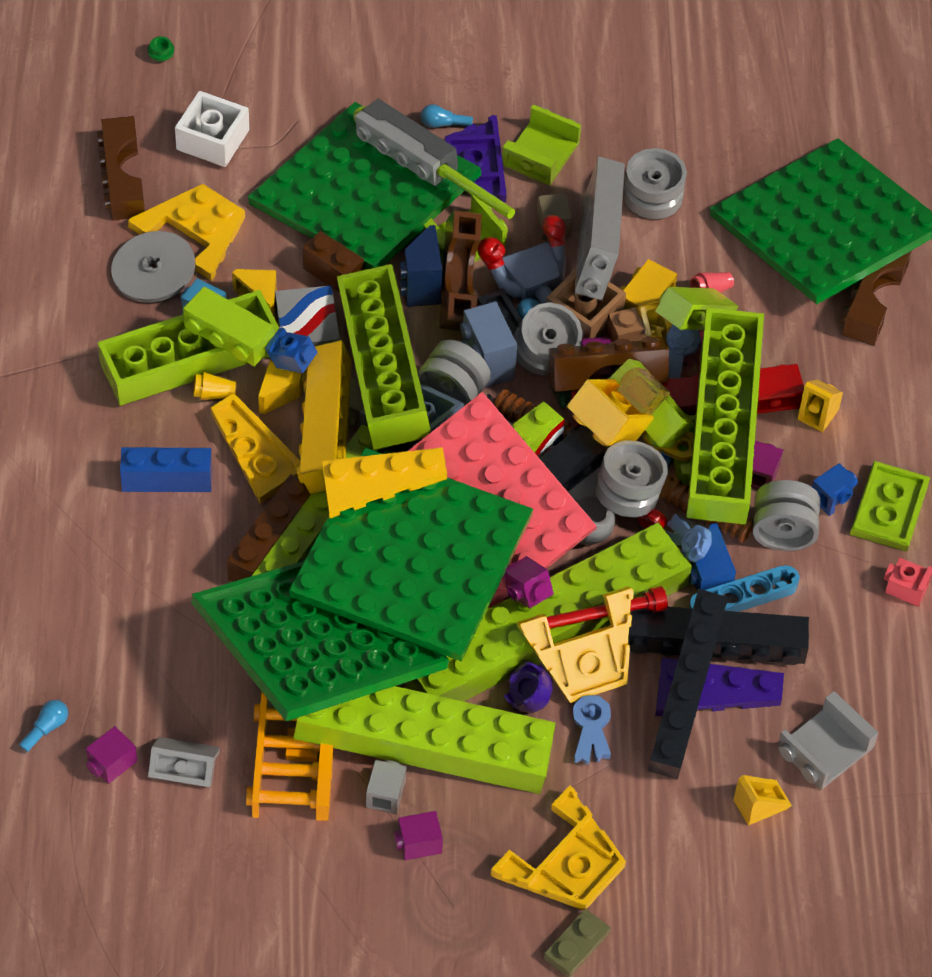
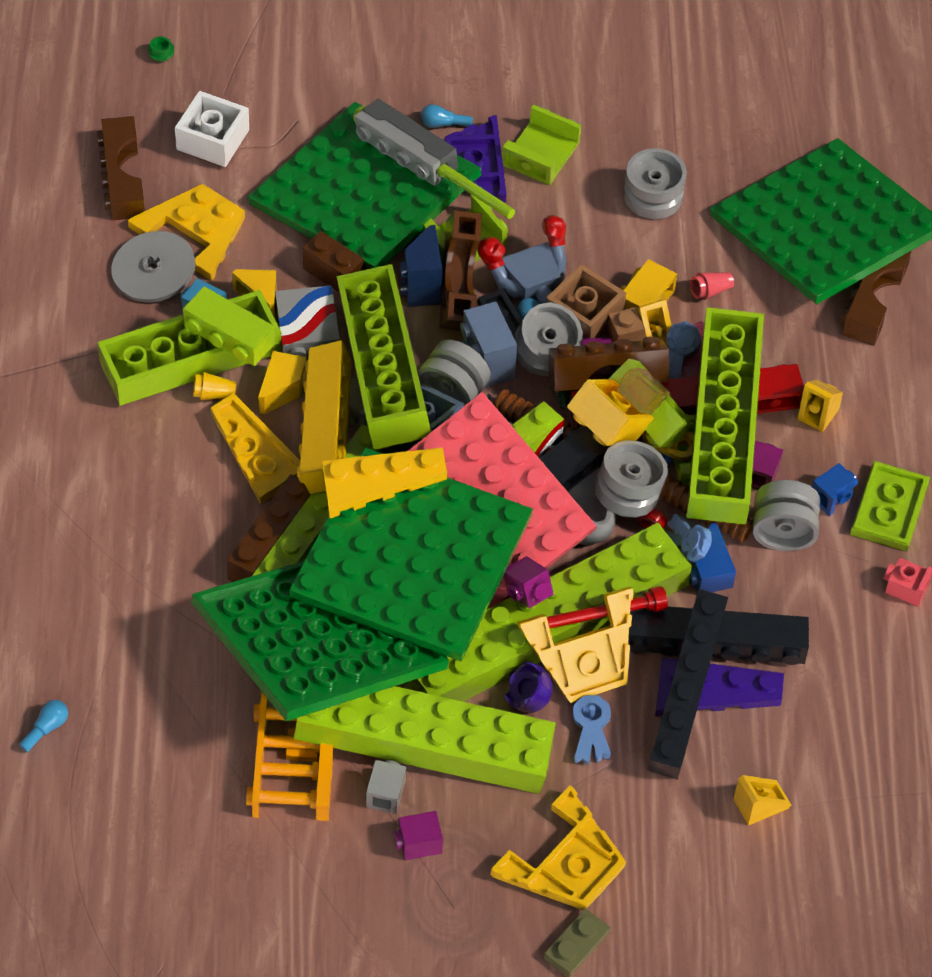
(111, 755): magenta brick -> none
(166, 469): blue brick -> none
(183, 761): light grey panel -> none
(291, 351): blue brick -> none
(554, 205): dark tan brick -> none
(600, 228): light grey brick -> none
(687, 306): lime brick -> none
(767, 579): dark azure beam -> none
(828, 742): light grey panel -> none

